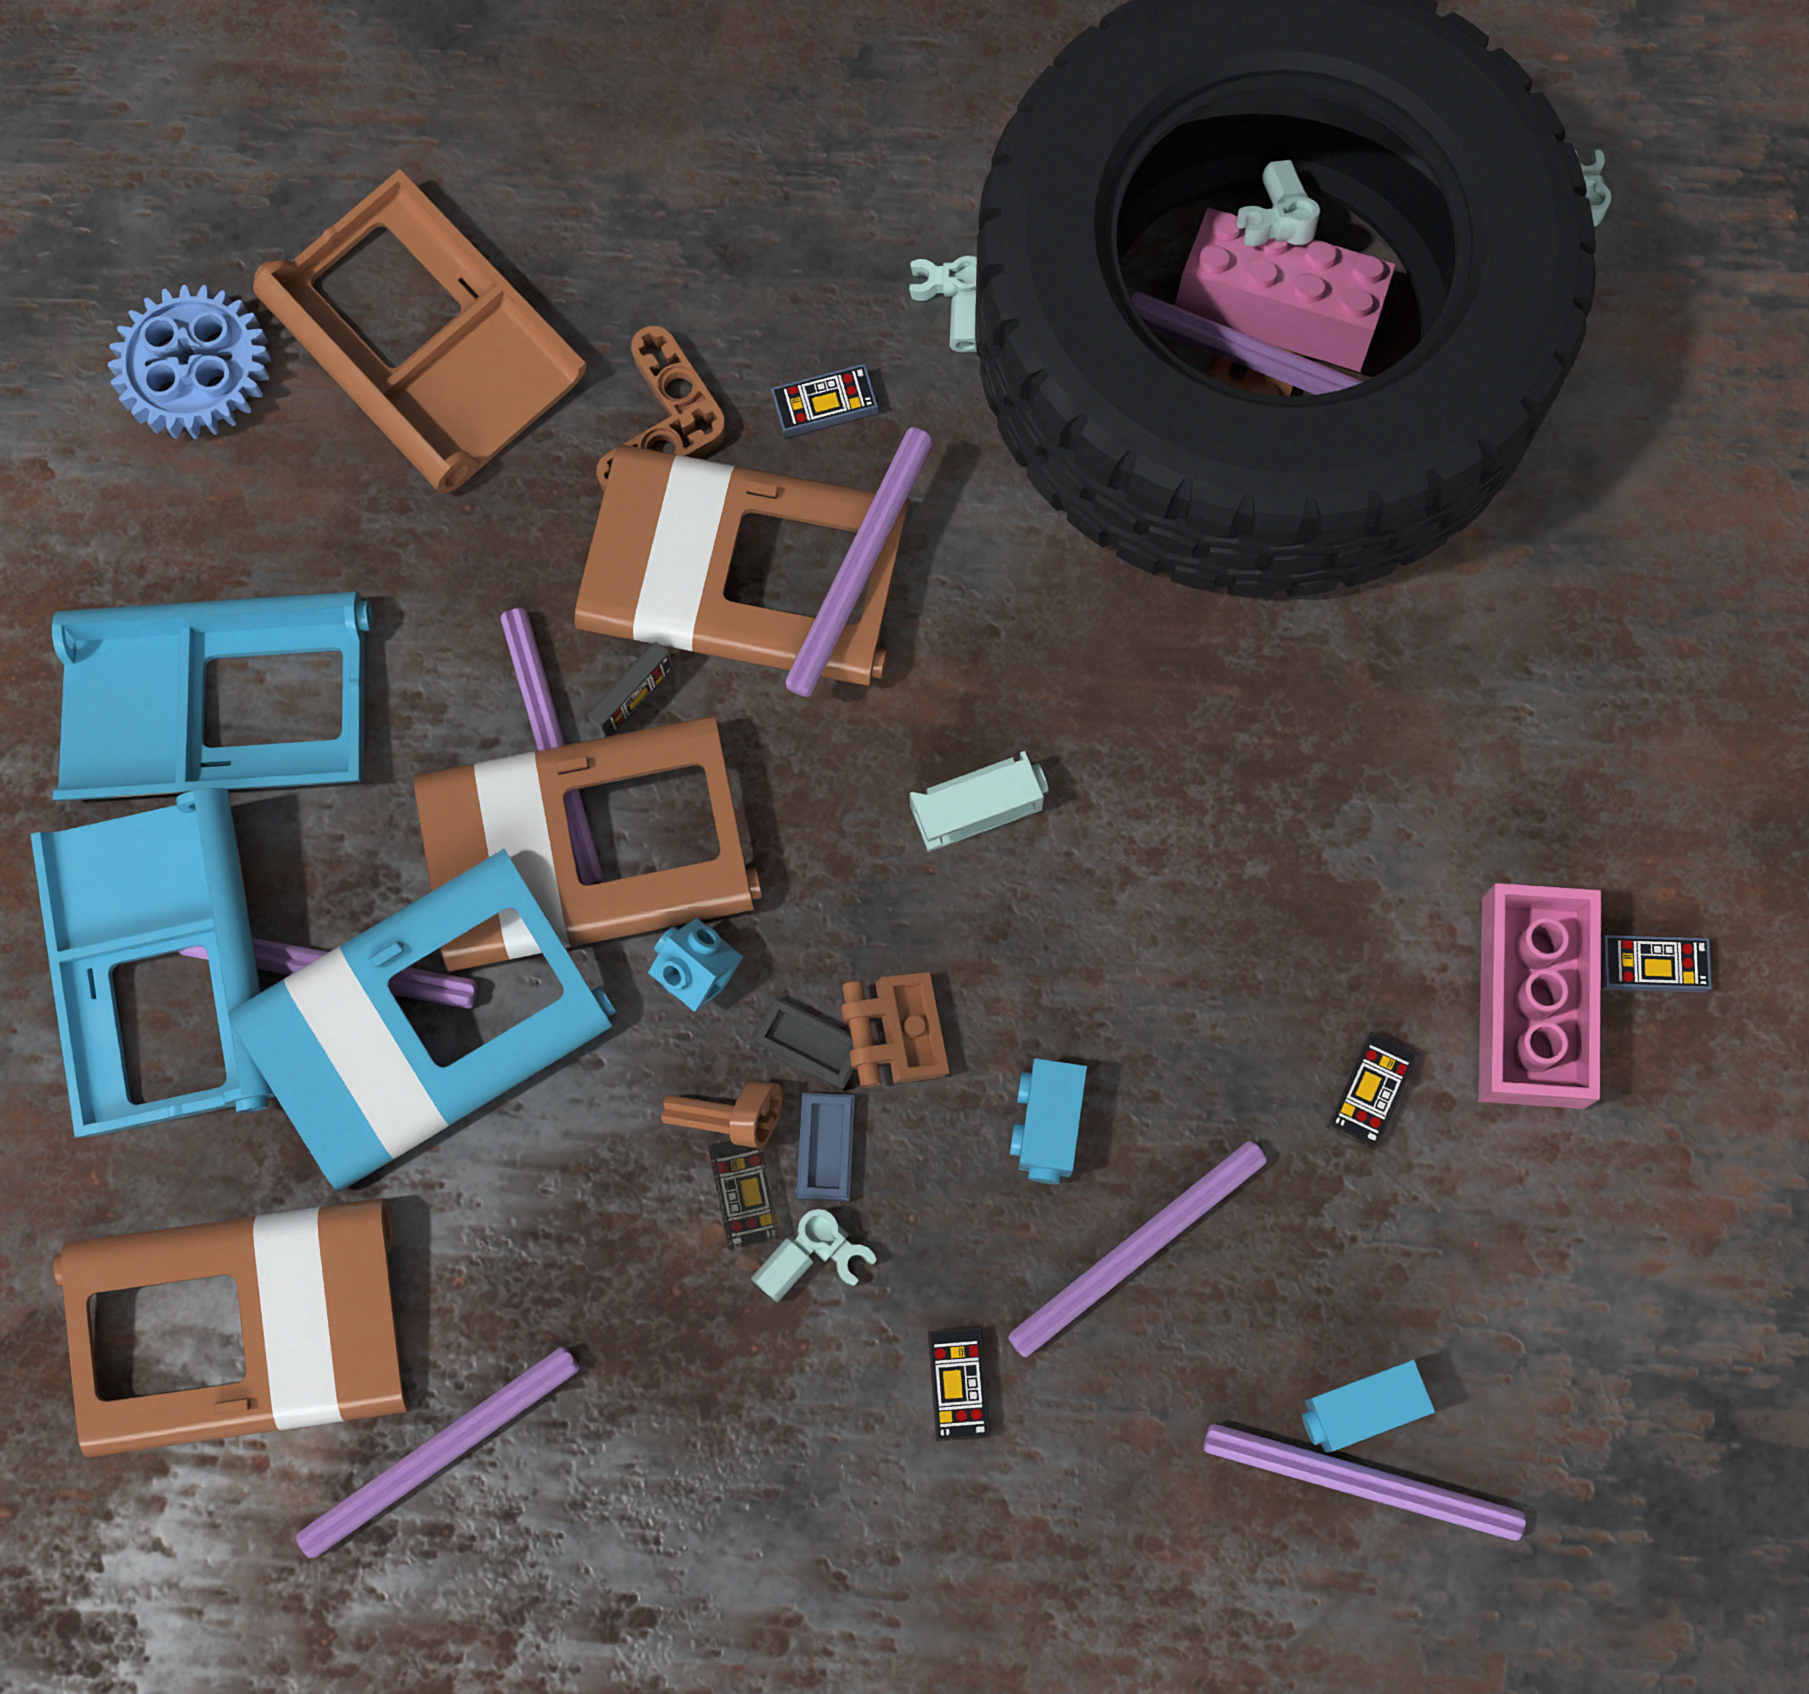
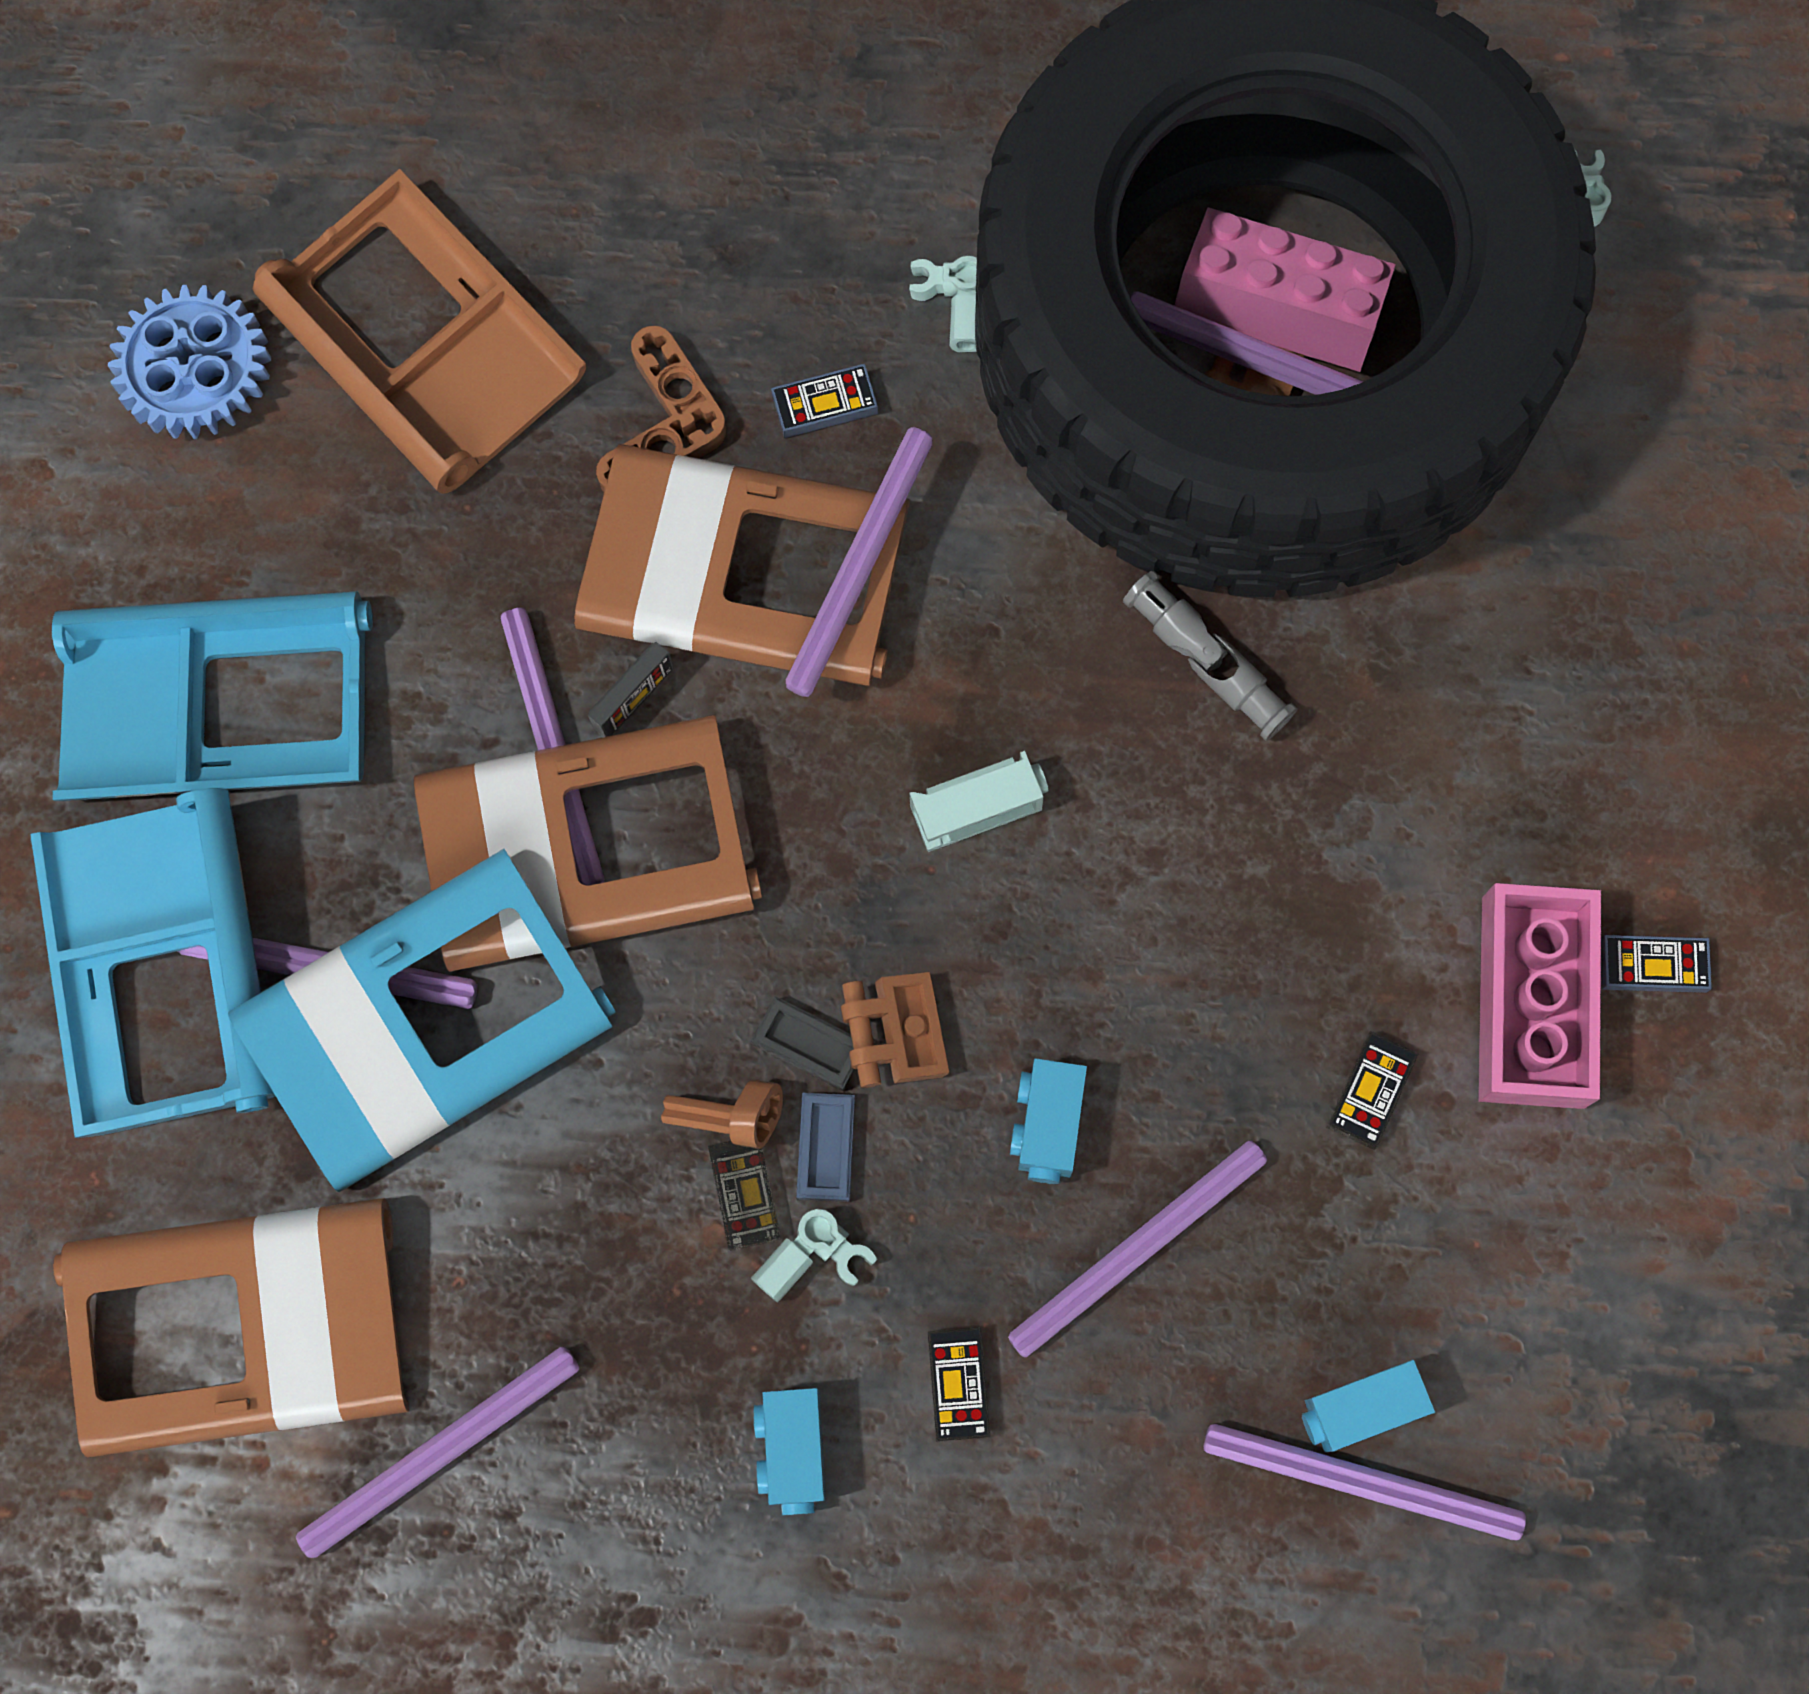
(694, 963): medium azure brick -> none
(794, 1449): none -> medium azure brick
(1185, 632): none -> light grey piece
(1292, 215): light aqua bar -> none

